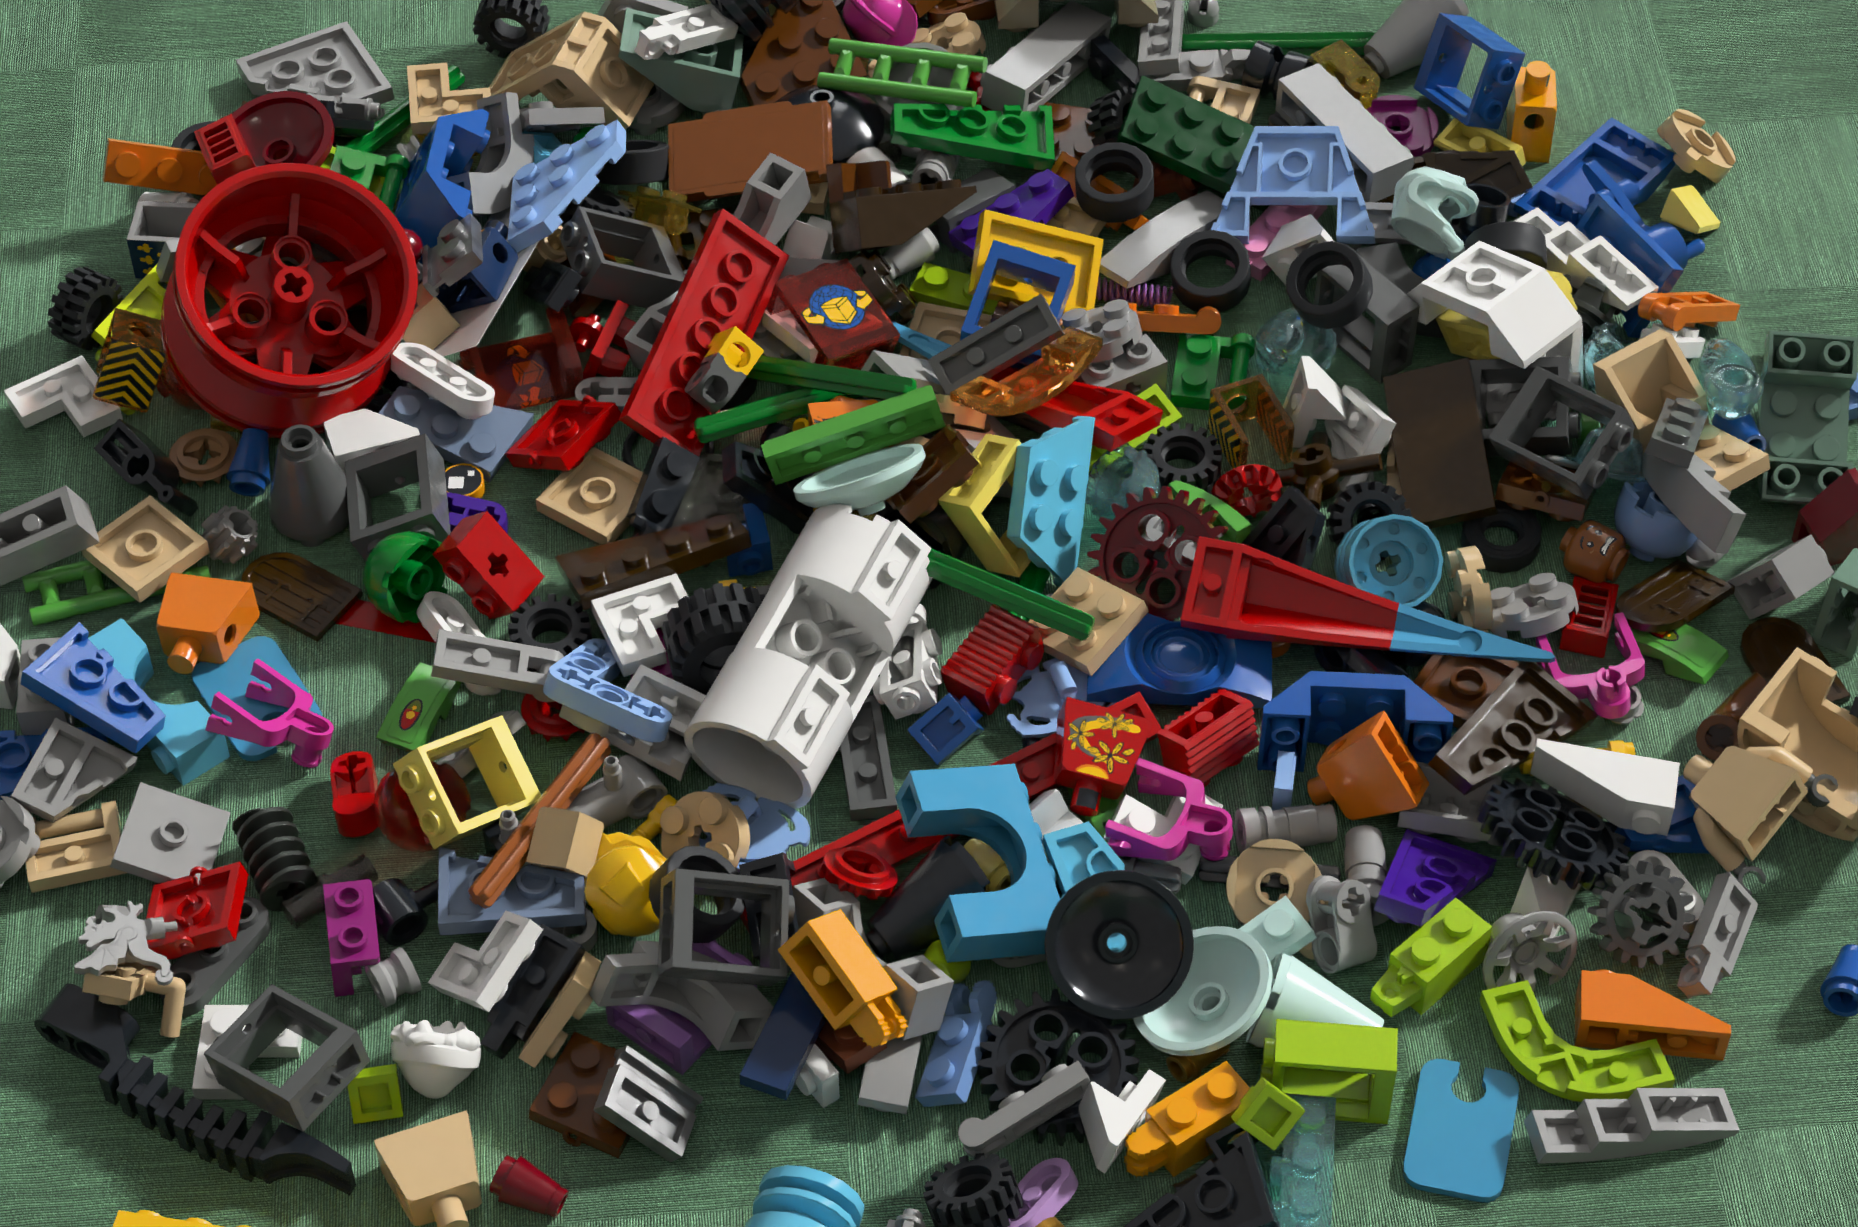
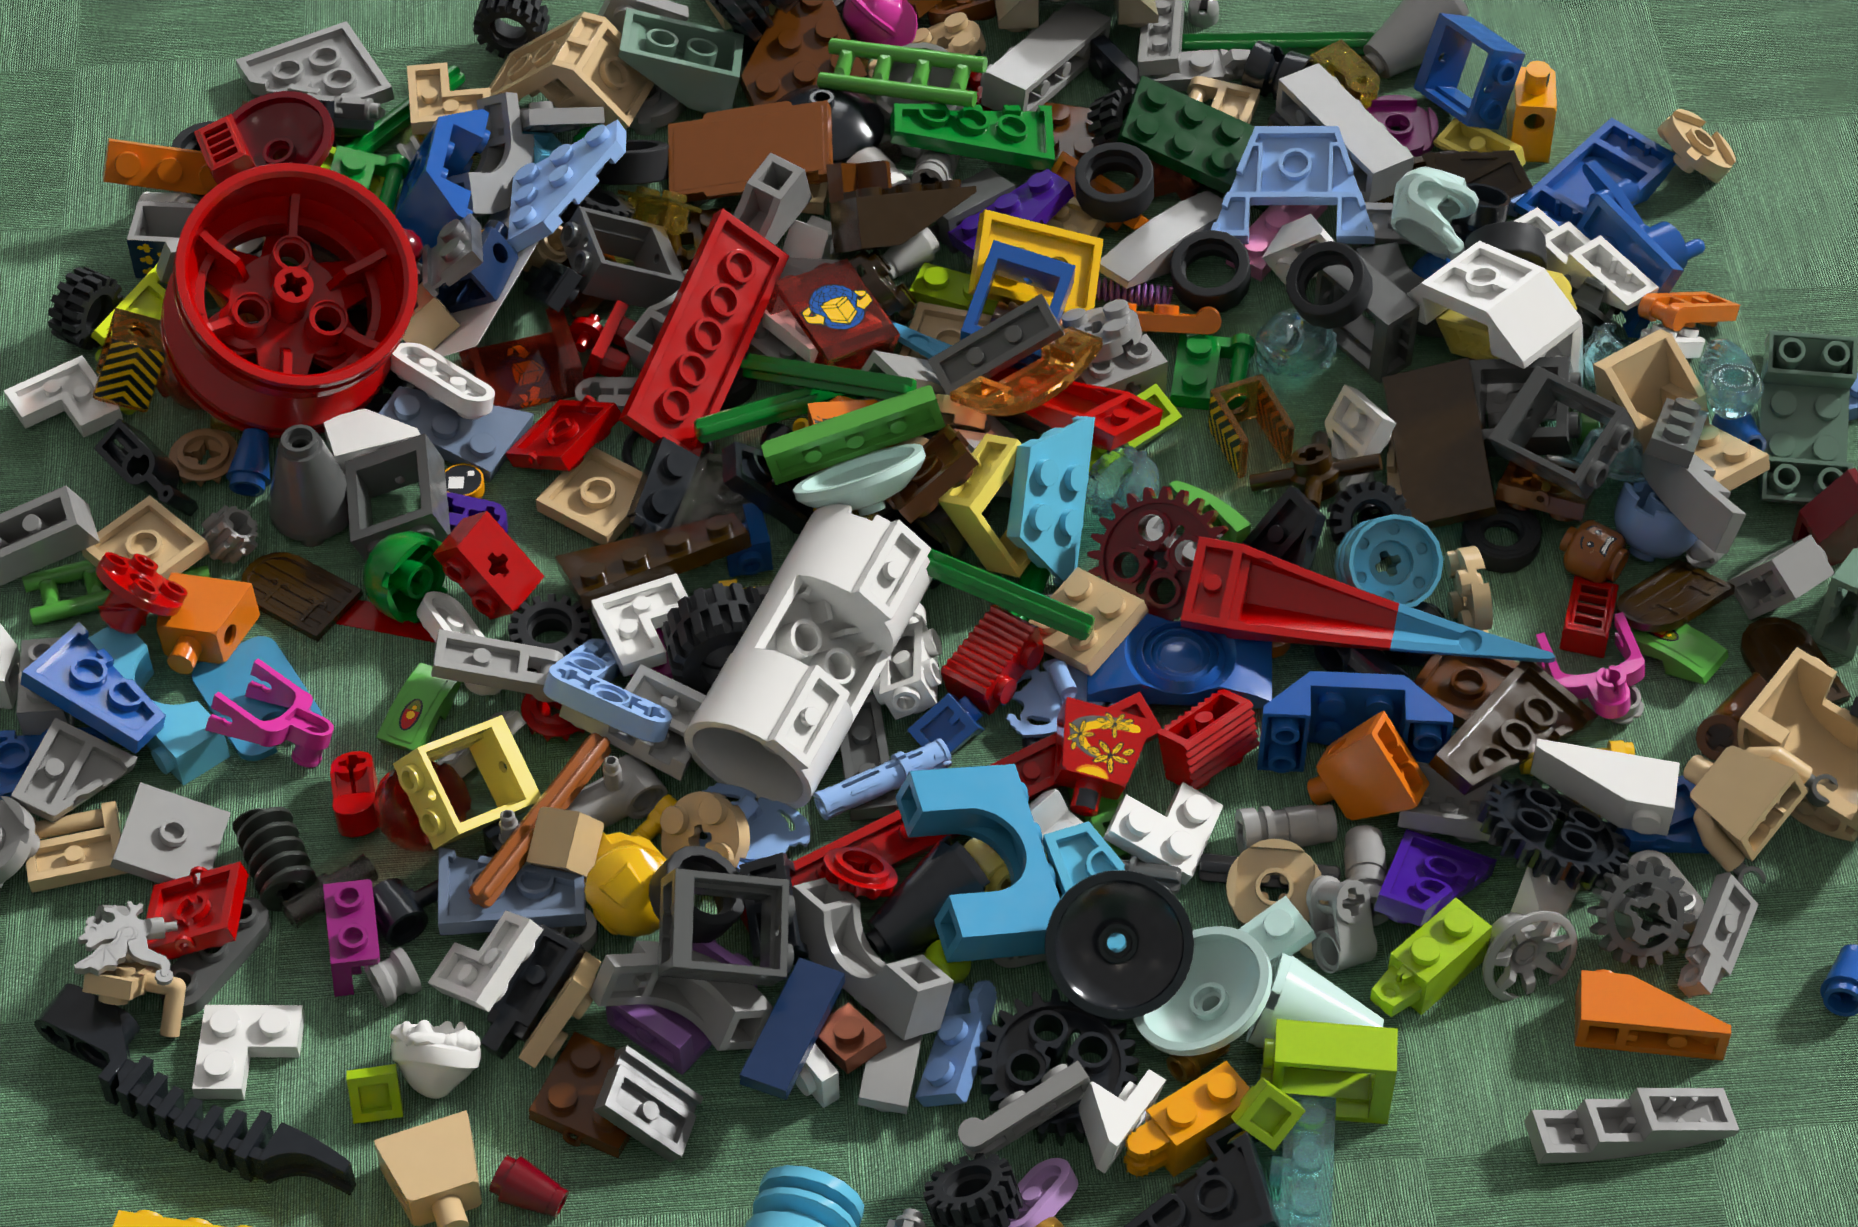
(136, 592): none -> red plate
(314, 1082): dark grey window -> none
(685, 32): white hinge -> none
(723, 369): leg -> none
(845, 978): light orange hinge -> none
(880, 779): none -> light blue pin
(1190, 446): black tyre -> none
(1197, 824): dark pink piece -> none
(1259, 479): red gear -> none
(1284, 780): light blue tile -> none
(1311, 398): white slope -> none
(1459, 1144): dark azure piece -> none
(1533, 607): light grey plate -> none
(1564, 1068): lime plate -> none
(1689, 211): light yellow slope -> none

